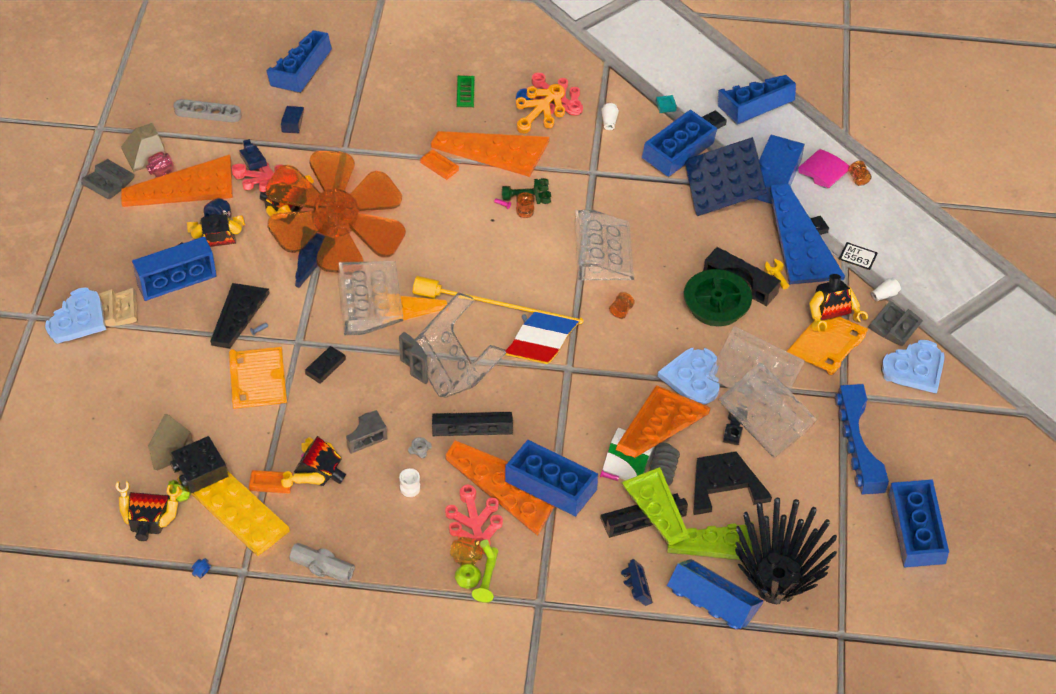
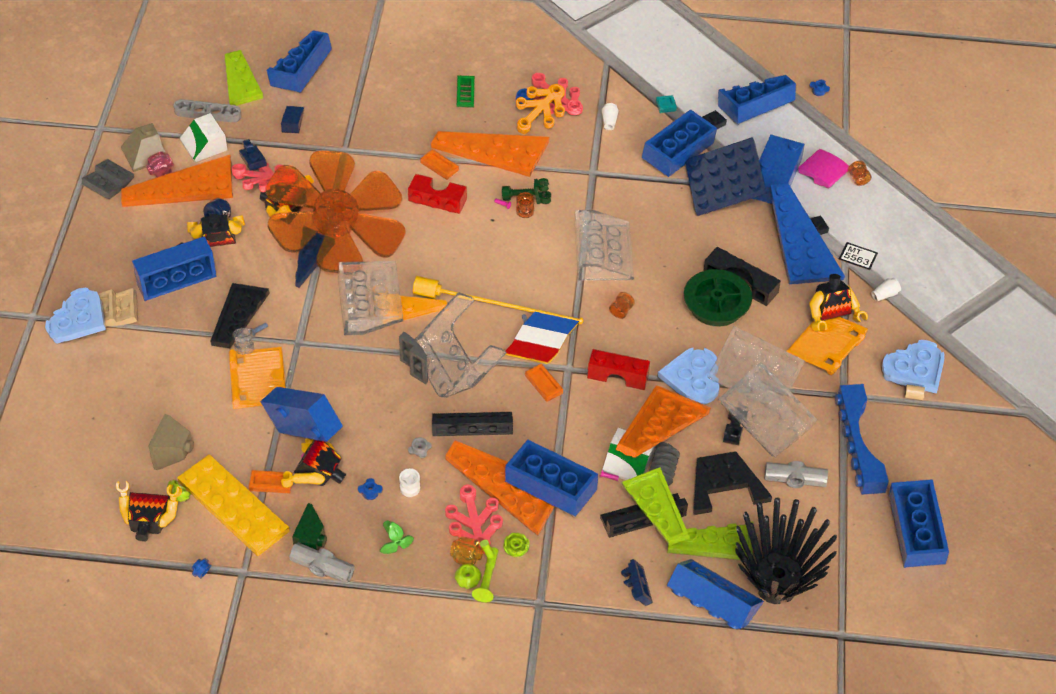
(198, 464): black brick -> none
(204, 138): none -> white slope
(240, 80): none -> lime wing
(243, 341): none -> clear wheel
(301, 413): none -> blue brick
(310, 530): none -> dark green slope
(325, 364): black plate -> none
(367, 493): none -> blue plate
(369, 432): flat silver arch -> none
(395, 534): none -> bright green plant
(449, 199): none -> red arch
(516, 539): none -> lime plate
(544, 382): none -> orange tile
(632, 369): none -> red arch
(776, 271): yellow bar -> none
(796, 474): none -> light grey piece
(819, 87): none -> blue plate
(895, 324): dark grey slope -> none
(914, 392): none -> tan hinge

